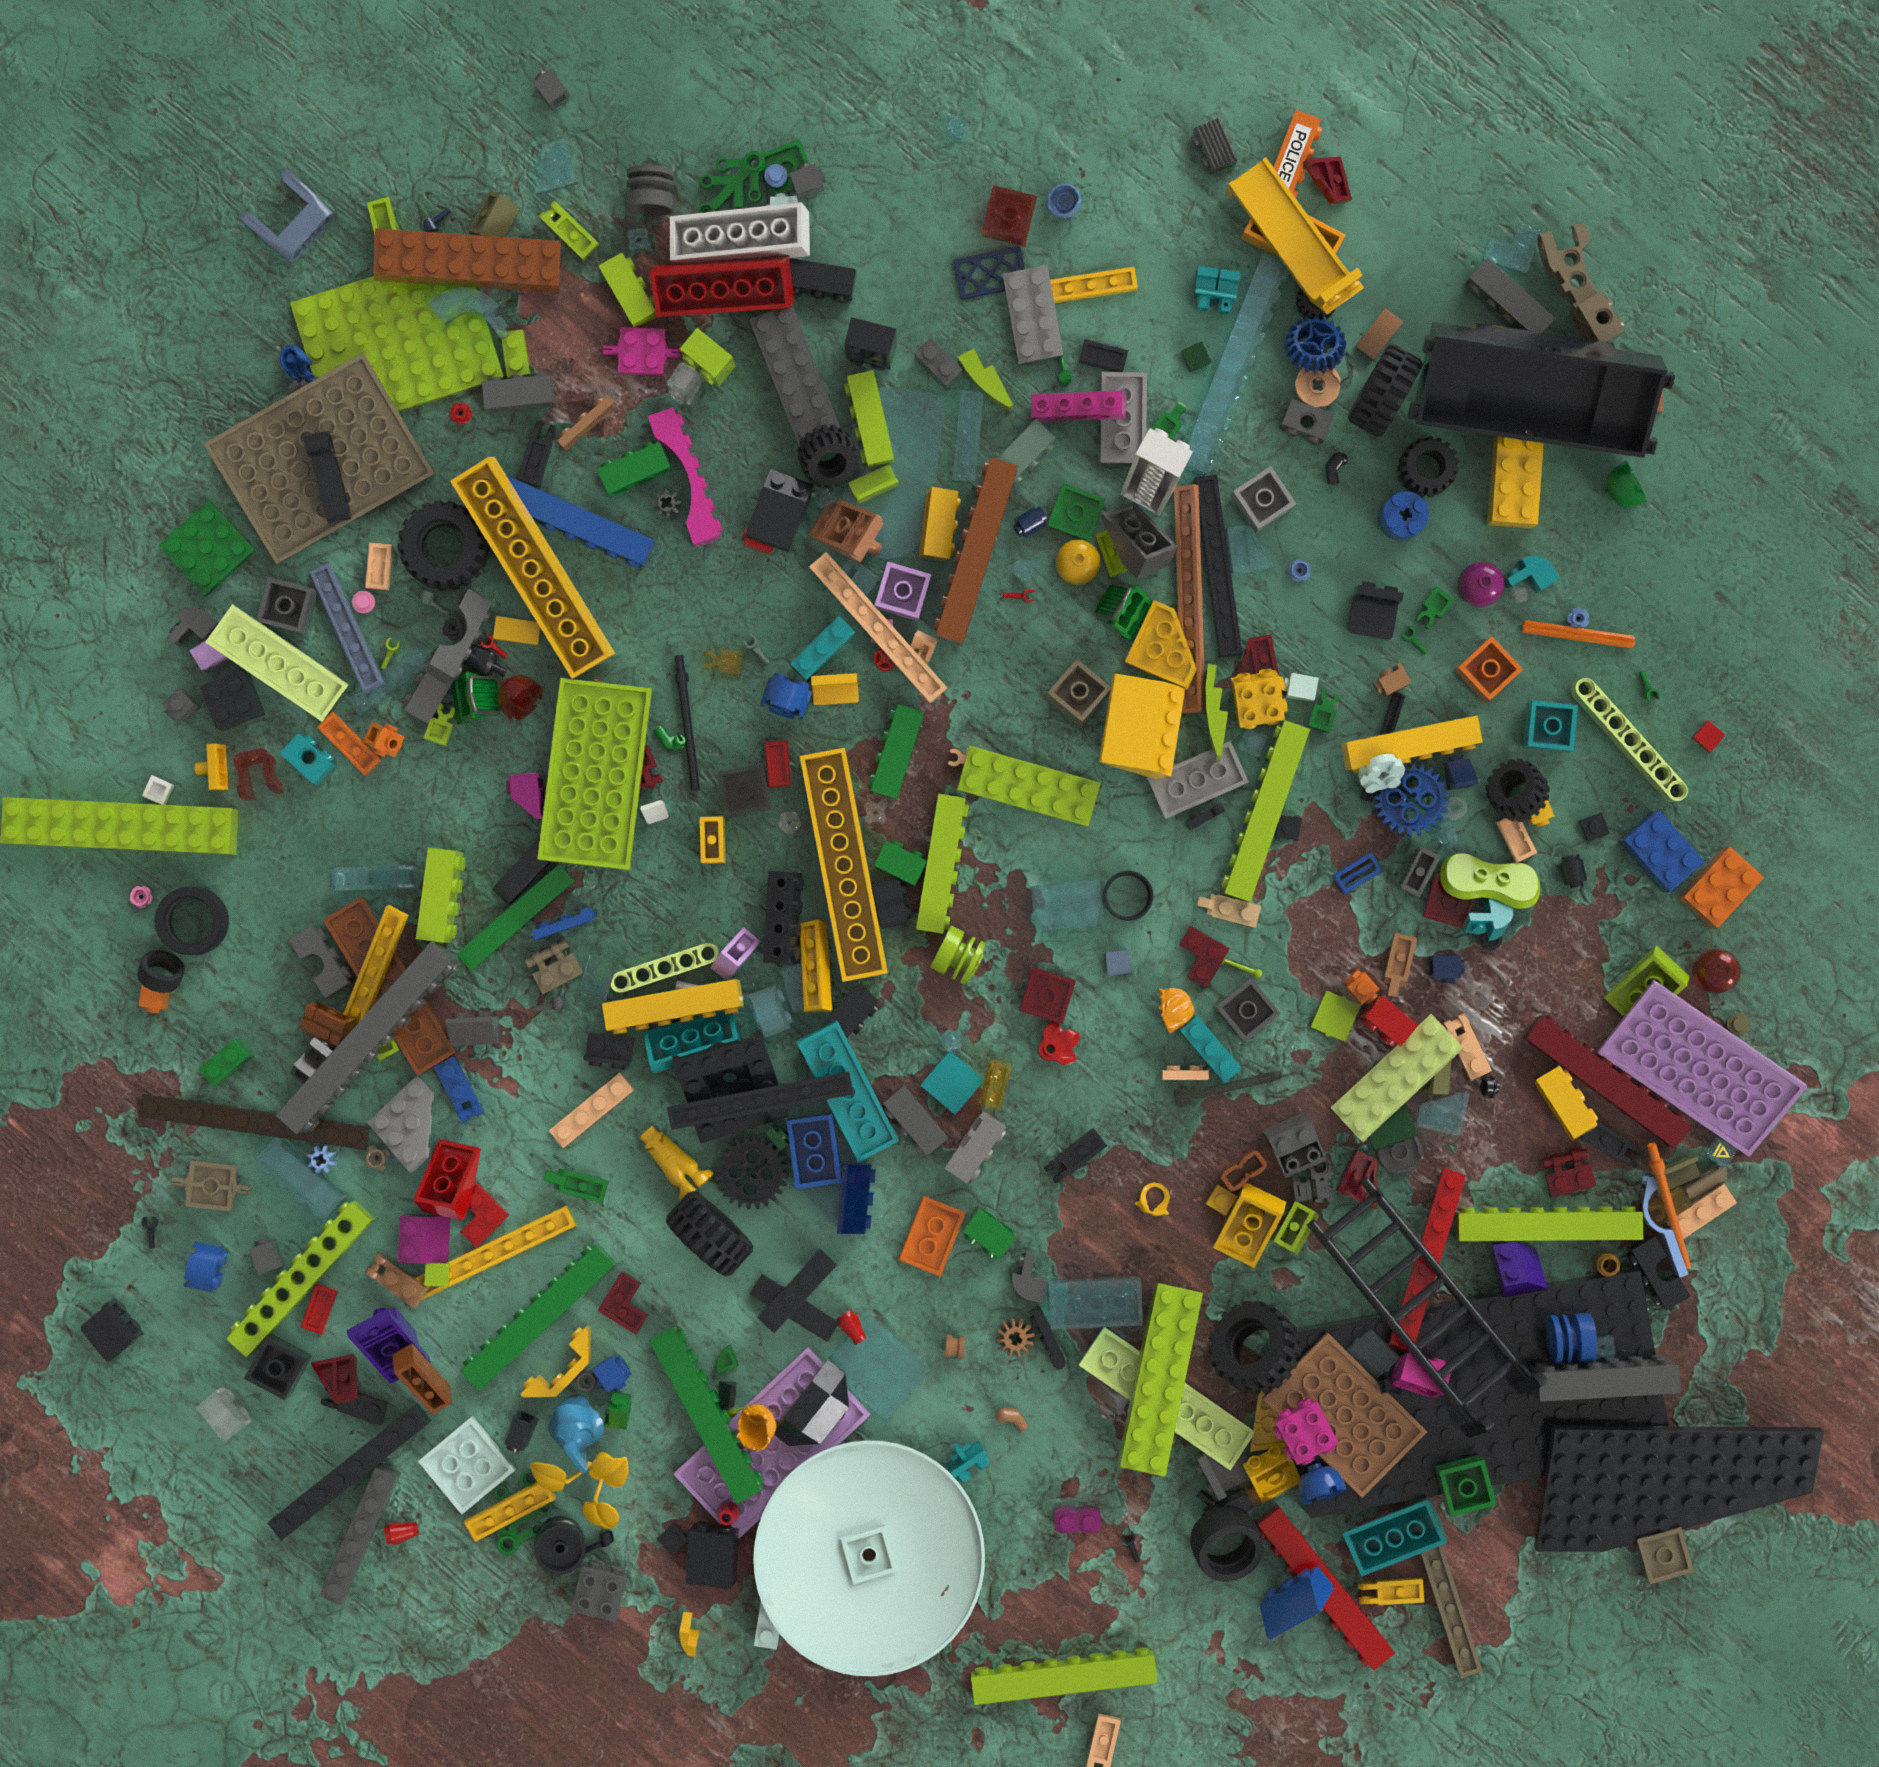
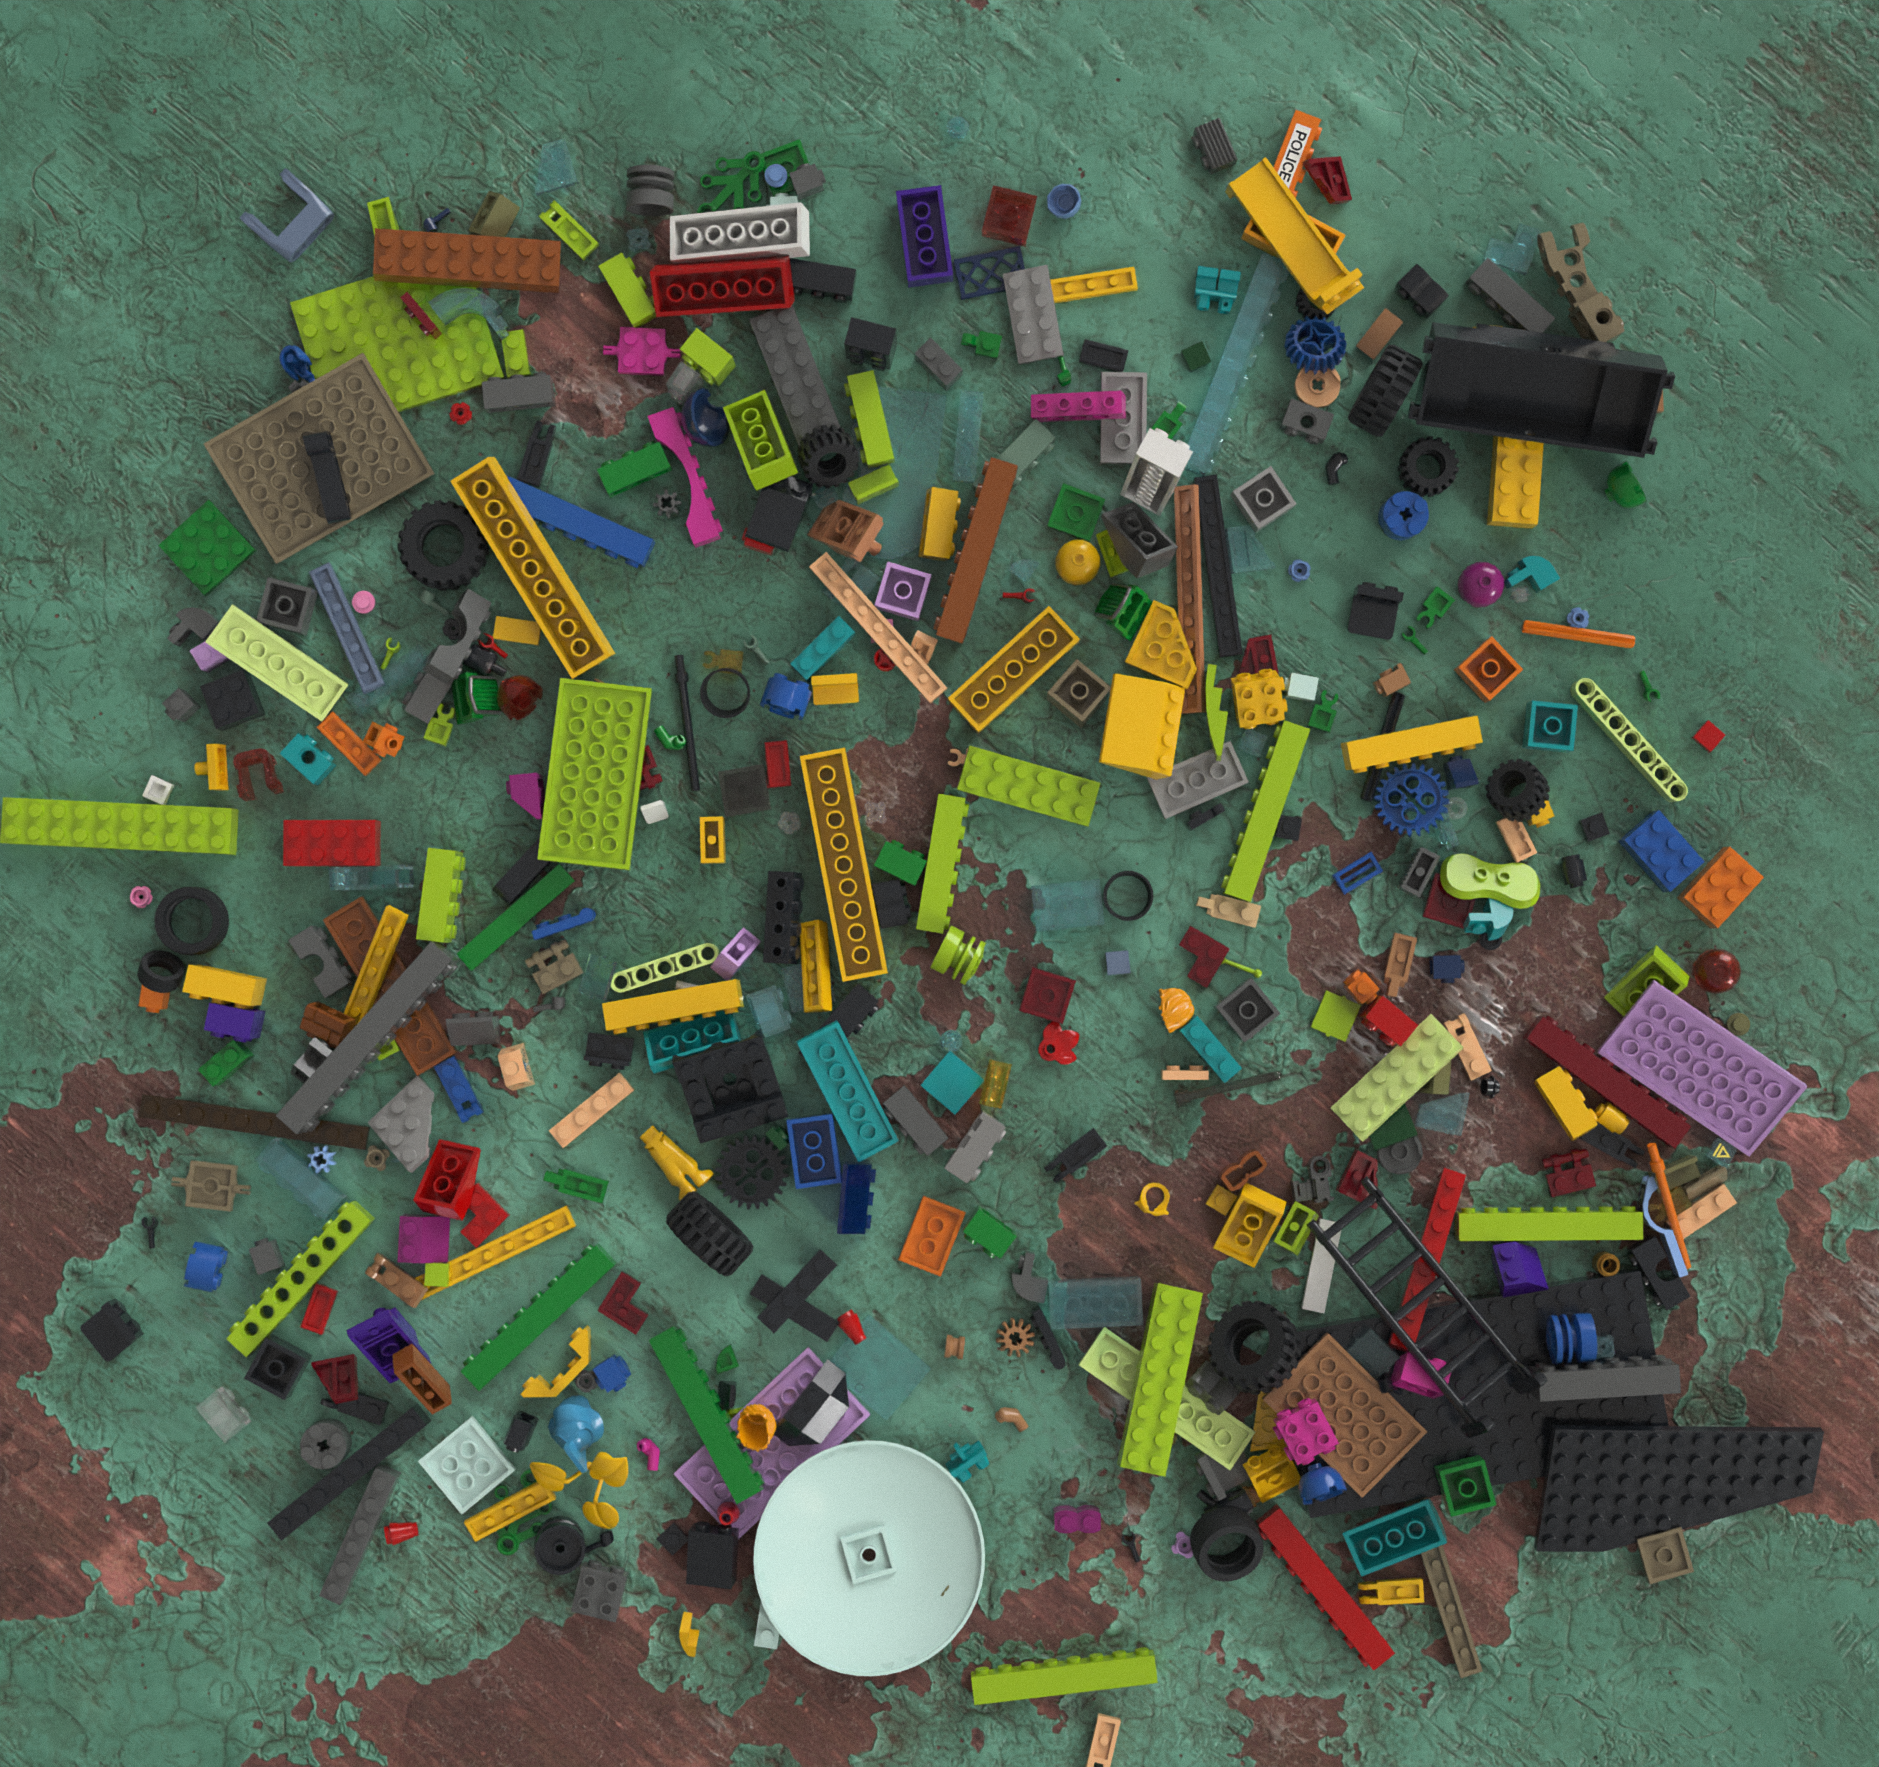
(224, 986): none -> yellow brick
(233, 1021): none -> dark purple brick
(331, 843): none -> red brick
(337, 1439): none -> dark grey brick
(379, 566): light nougat plate -> none
(415, 310): none -> dark red plate
(515, 1067): none -> light nougat torso
(550, 88): dark grey brick -> none
(586, 422): medium nougat plate -> none
(618, 1411): green brick -> none
(649, 1448): none -> dark pink arm
(704, 421): none -> dark blue cylinder
(713, 709): none -> black tyre
(760, 440): none -> lime brick
(760, 1100): black plate -> none
(897, 751): green brick -> none
(924, 236): none -> dark purple brick
(985, 379): lime slope -> none
(986, 344): none -> green plate
(1013, 669): none -> yellow brick
(1030, 522): dark blue brick -> none
(1178, 1548): none -> lavender plate
(1211, 1388): none -> dark grey brick
(1294, 1144): dark grey slope -> none
(1295, 1601): blue slope -> none
(1319, 1273): none -> white tile
(1381, 773): light aqua plate -> none
(1421, 291): none -> black brick
(1611, 1118): none -> yellow brick

